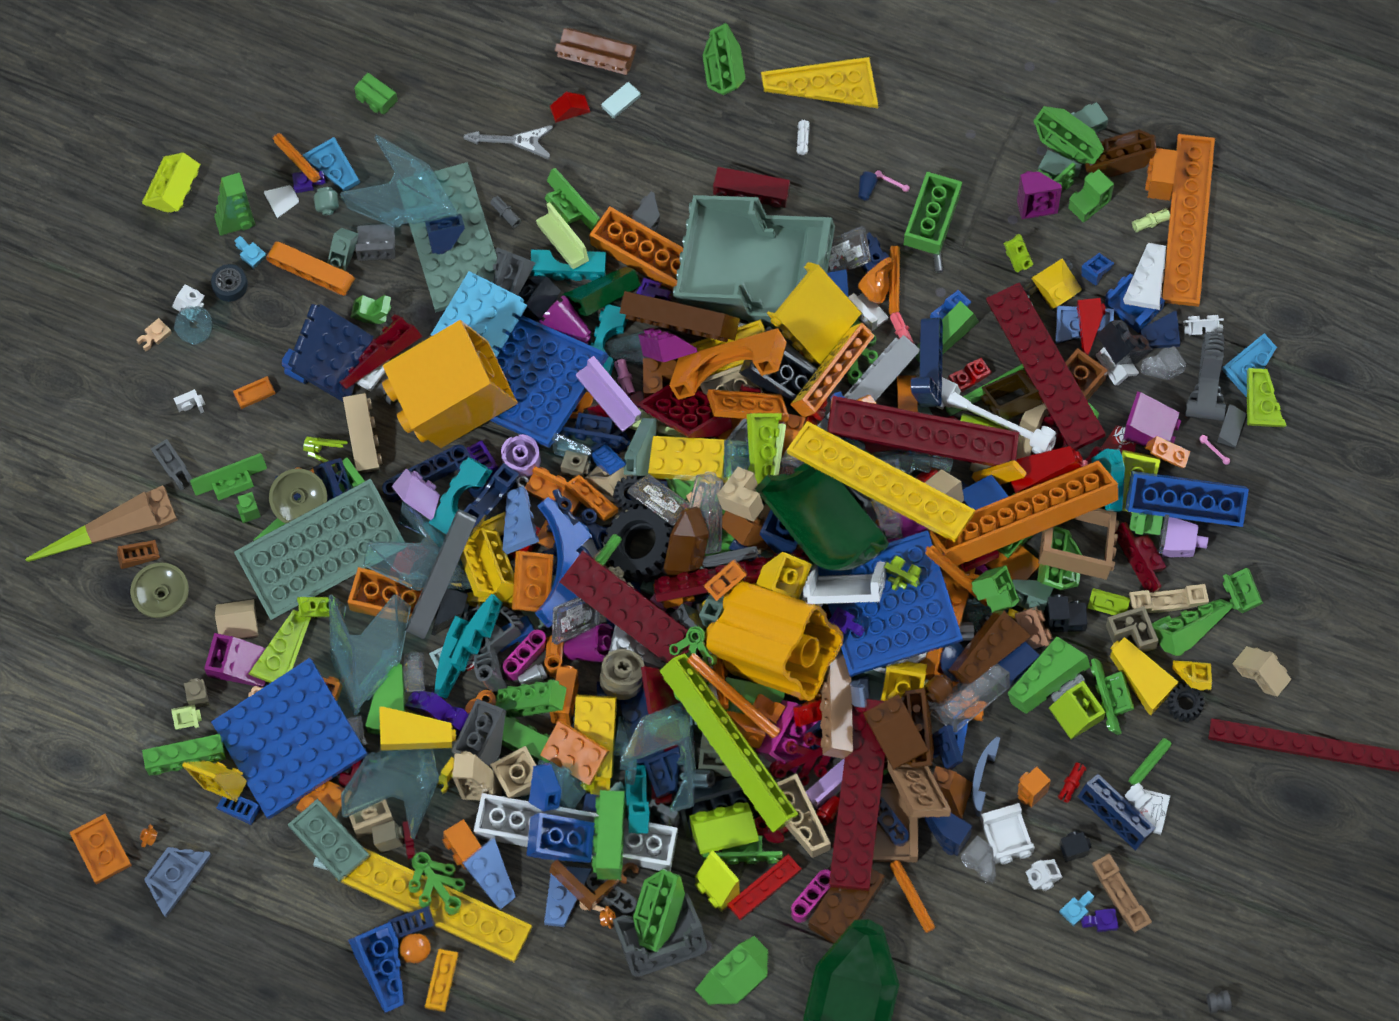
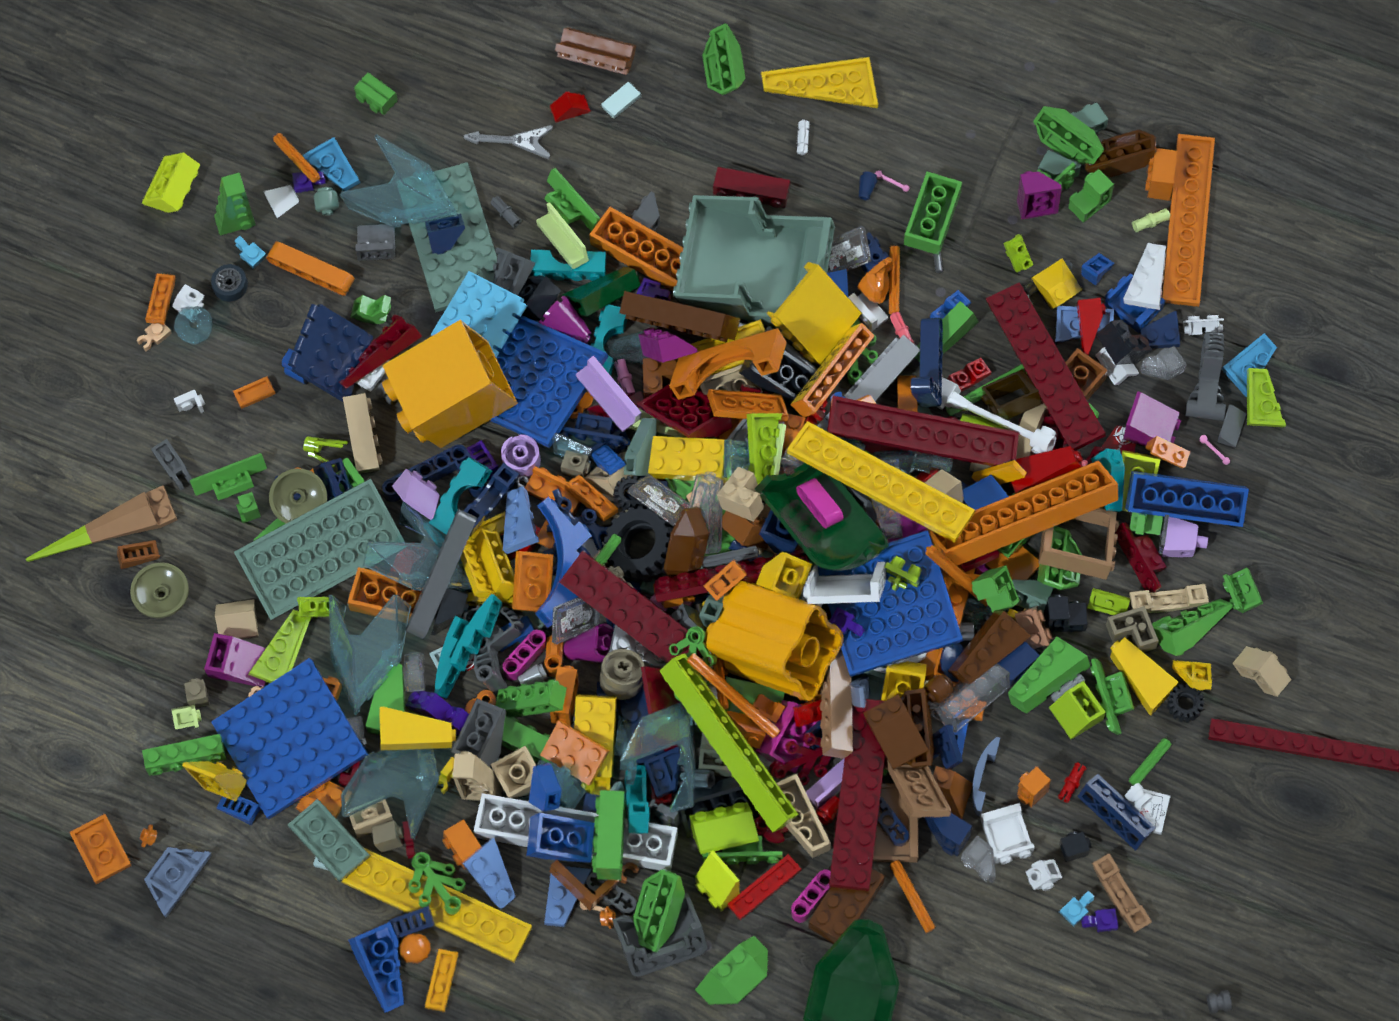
(160, 299): none -> orange tile
(342, 248): sand green slope -> none
(819, 503): none -> dark pink beam

